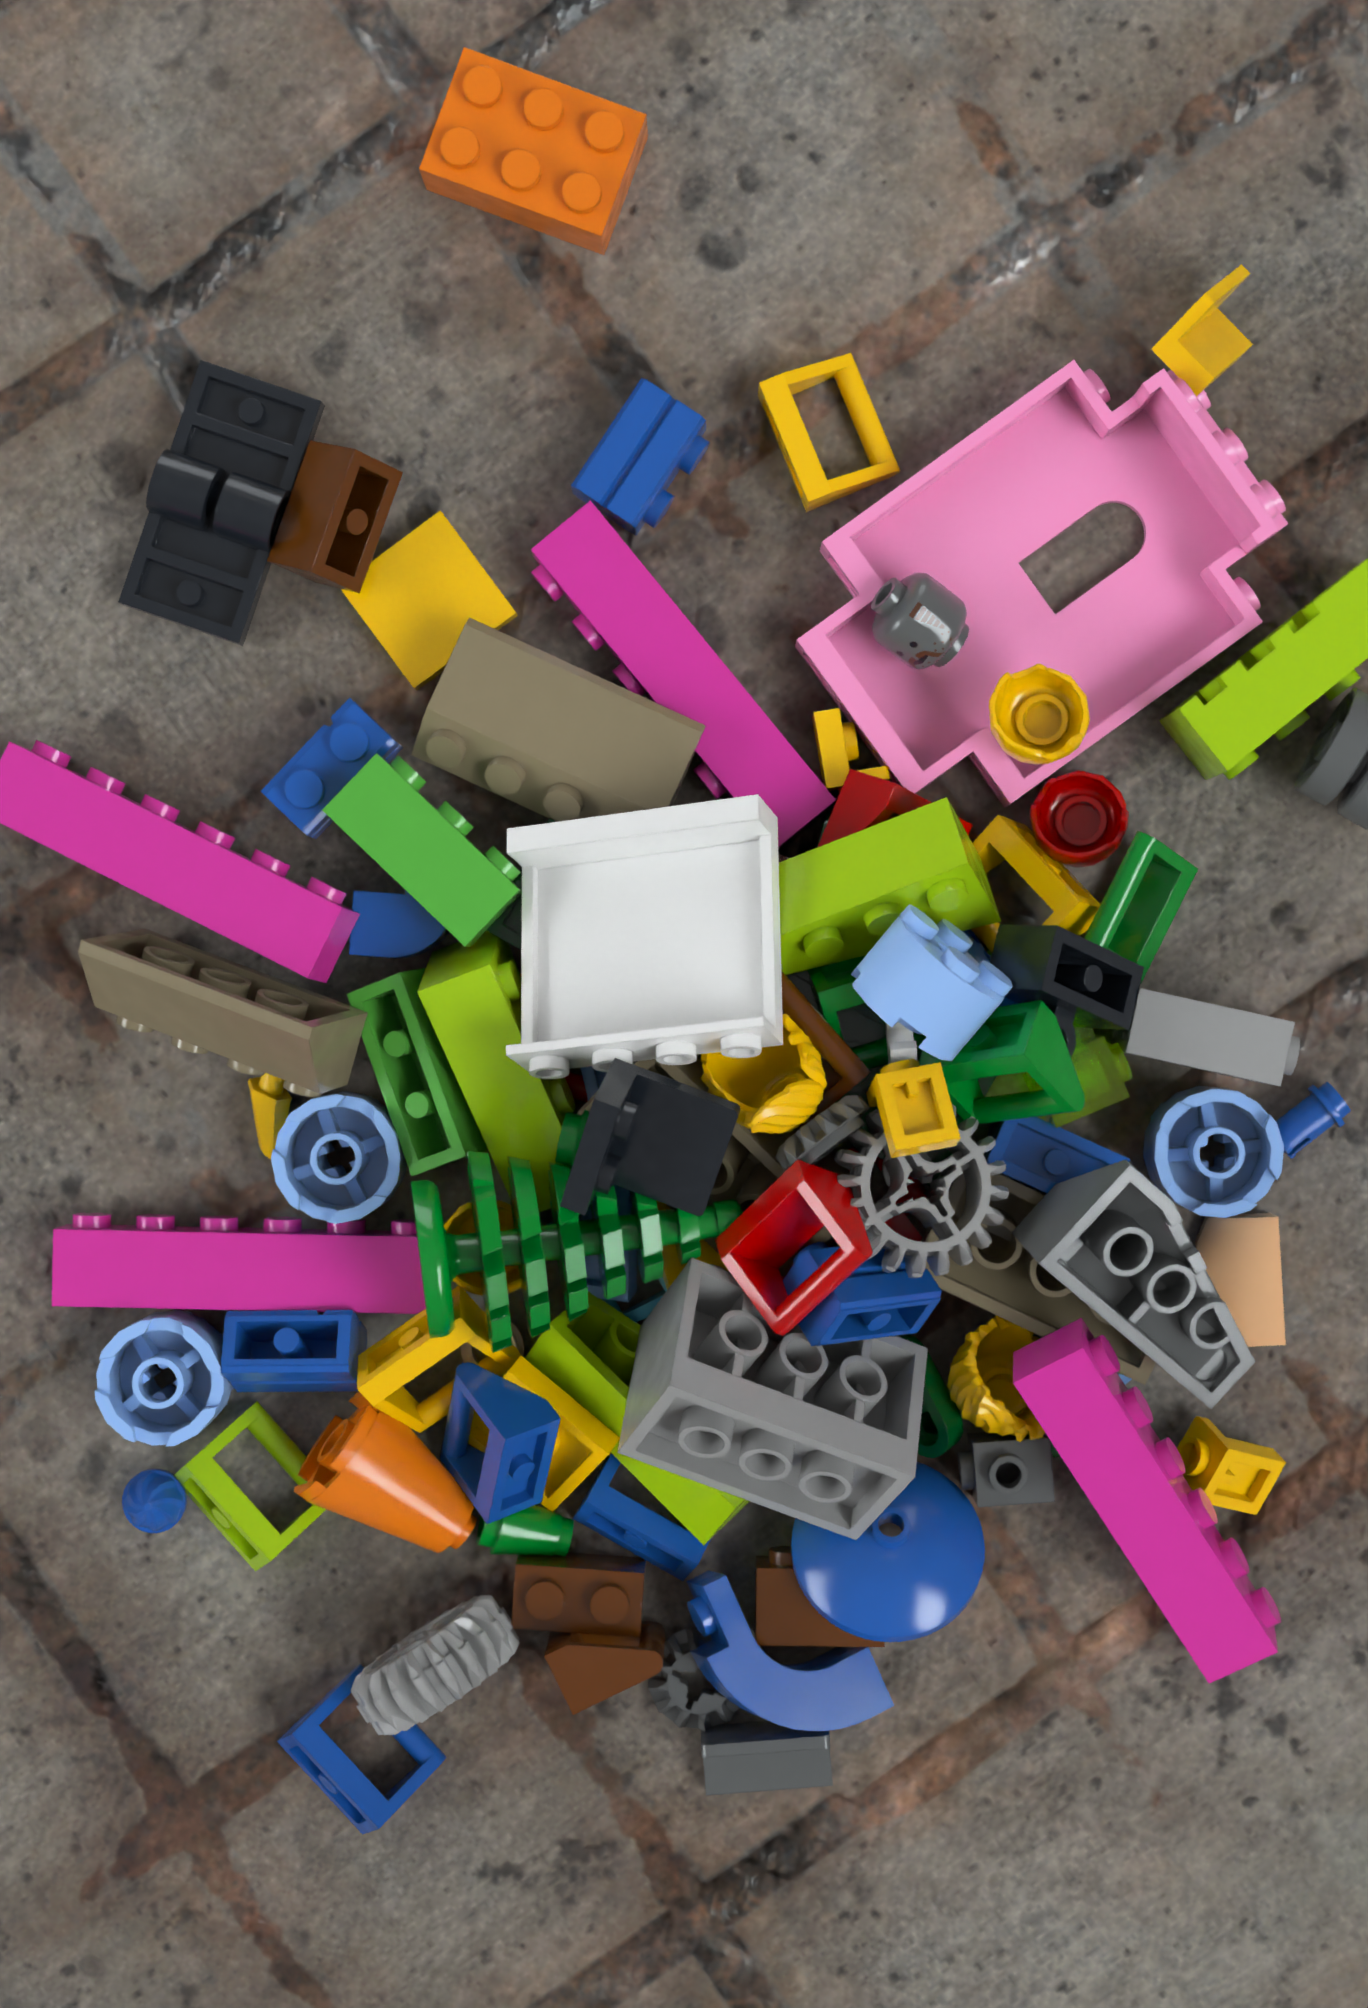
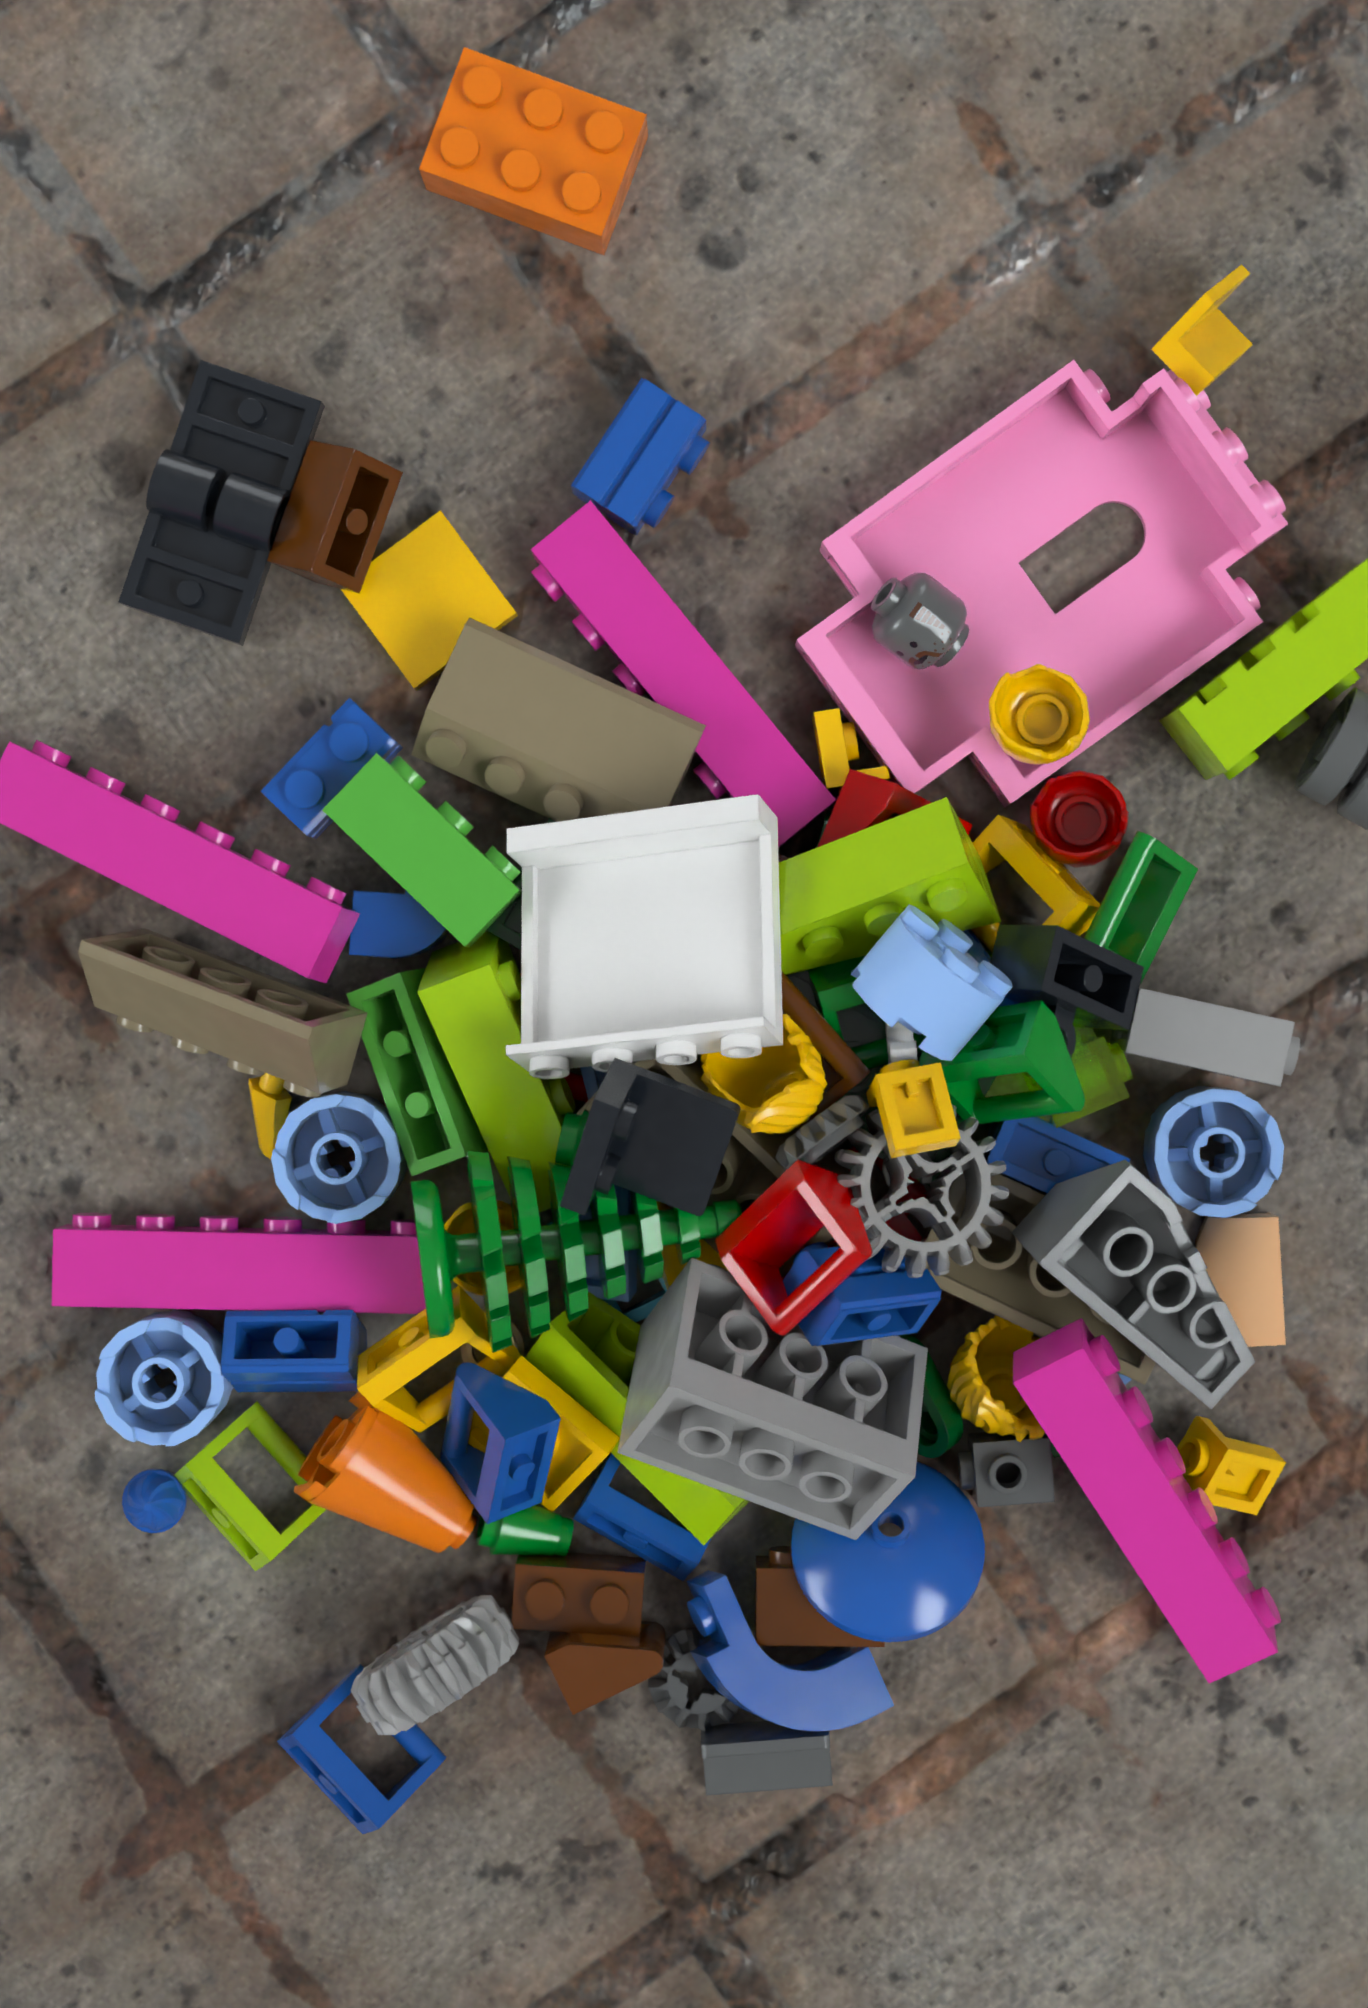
(795, 442): yellow tile -> none
(1311, 1118): blue pin -> none

